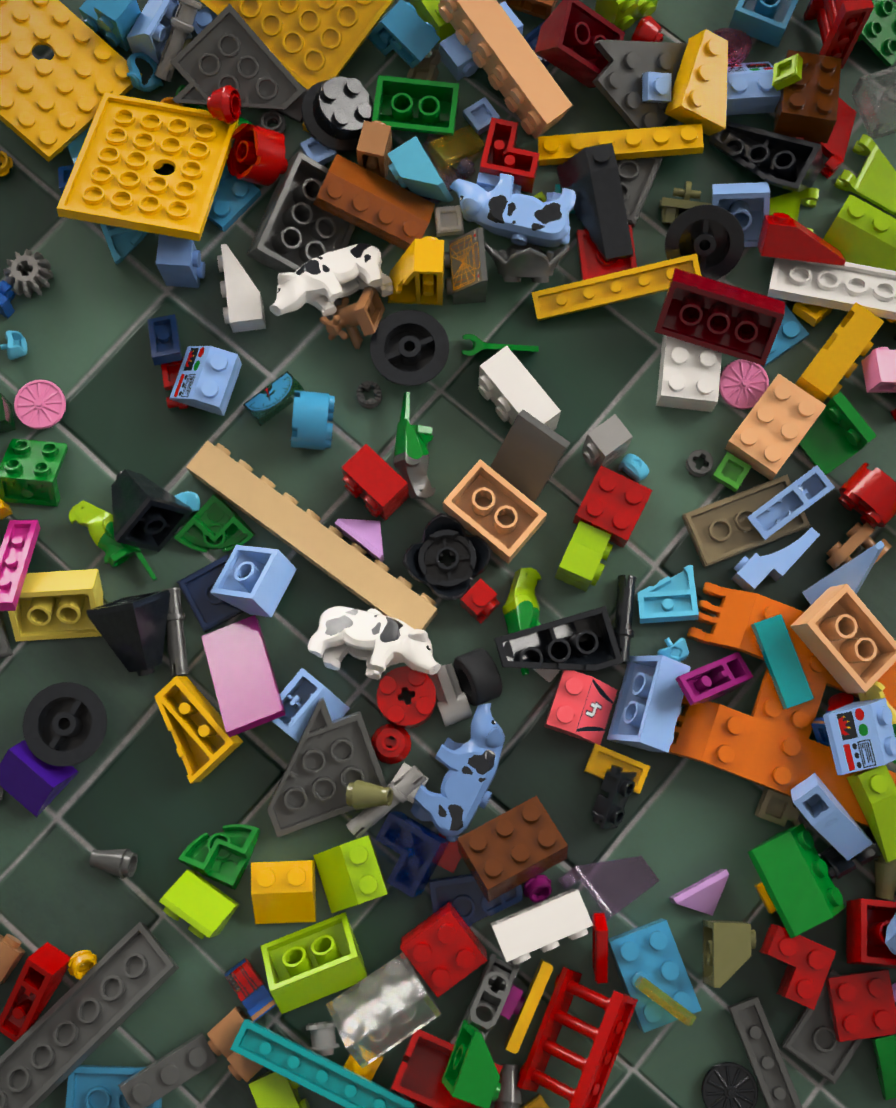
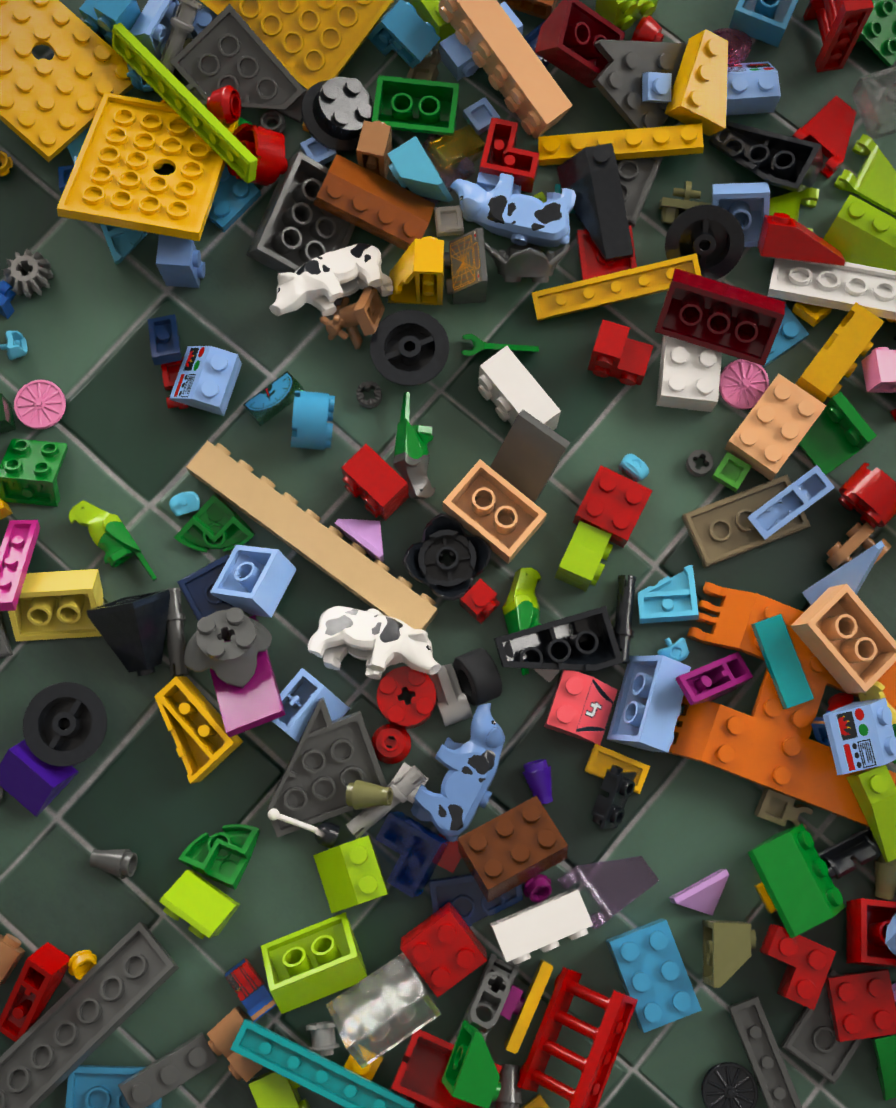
(145, 512): black slope -> none
(184, 103): none -> lime tile
(231, 660): none -> dark grey brick
(244, 300): white slope -> none
(283, 891): yellow slope -> none
(324, 834): none -> hinge
(538, 778): none -> dark purple cone
(600, 948): red tile -> none
(606, 443): light grey brick -> none
(618, 355): none -> red brick
(665, 1001): clear yellow tile -> none
(753, 570): light blue slope -> none
(787, 72): lime tile -> none
(811, 104): reddish brown brick -> none
(829, 817): light blue slope -> none

